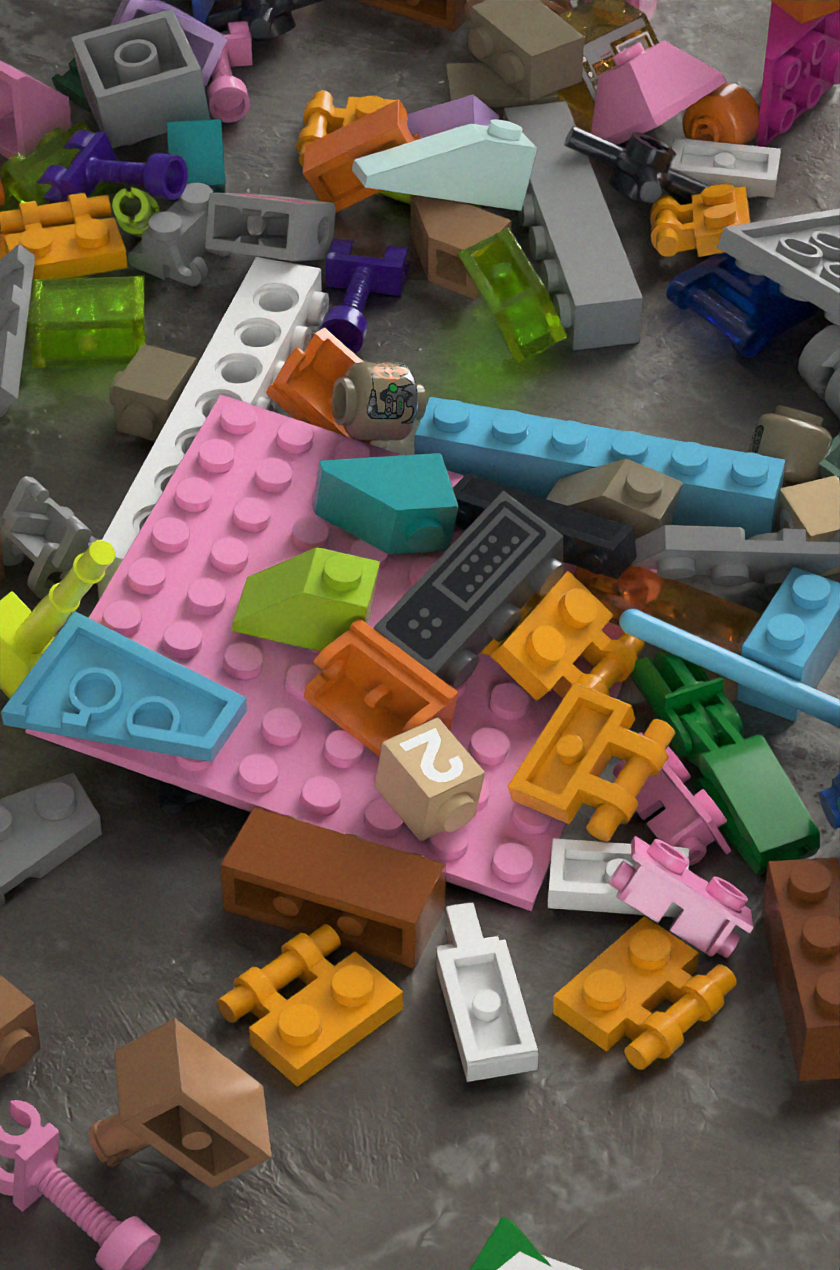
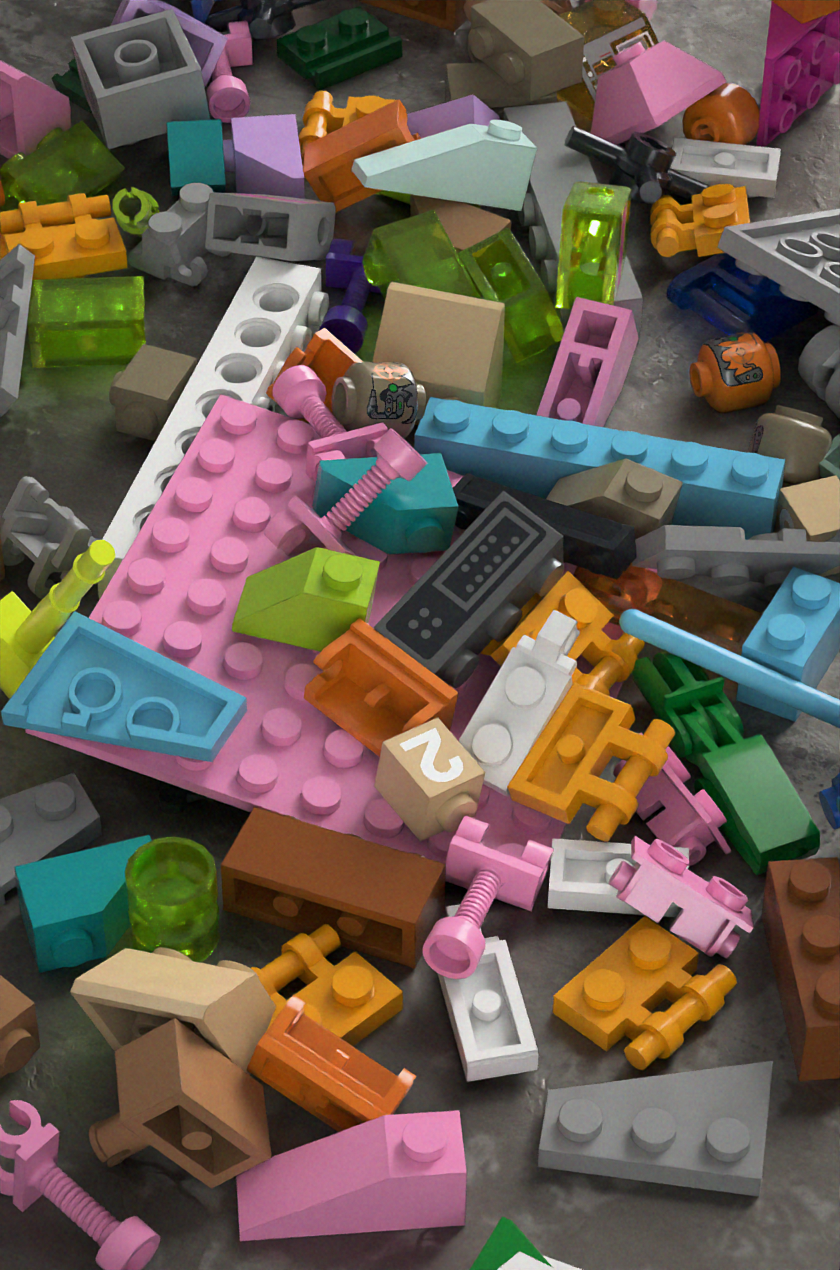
(76, 903): none -> teal slope
(96, 162): dark purple bar -> none
(147, 989): none -> tan slope
(173, 898): none -> clear neon green wheel
(265, 156): none -> lavender slope
(295, 525): none -> bright pink bar
(302, 396): none -> bright pink bar
(325, 1071): none -> orange hinge
(339, 47): none -> dark green plate
(360, 1180): none -> bright pink slope
(417, 255): none -> clear neon green brick
(445, 341): none -> tan slope
(456, 941): none -> bright pink bar
(521, 701): none -> white hinge
(590, 363): none -> bright pink slope
(593, 231): none -> clear neon green torso
(664, 1129): none -> light grey wing
(735, 372): none -> orange head

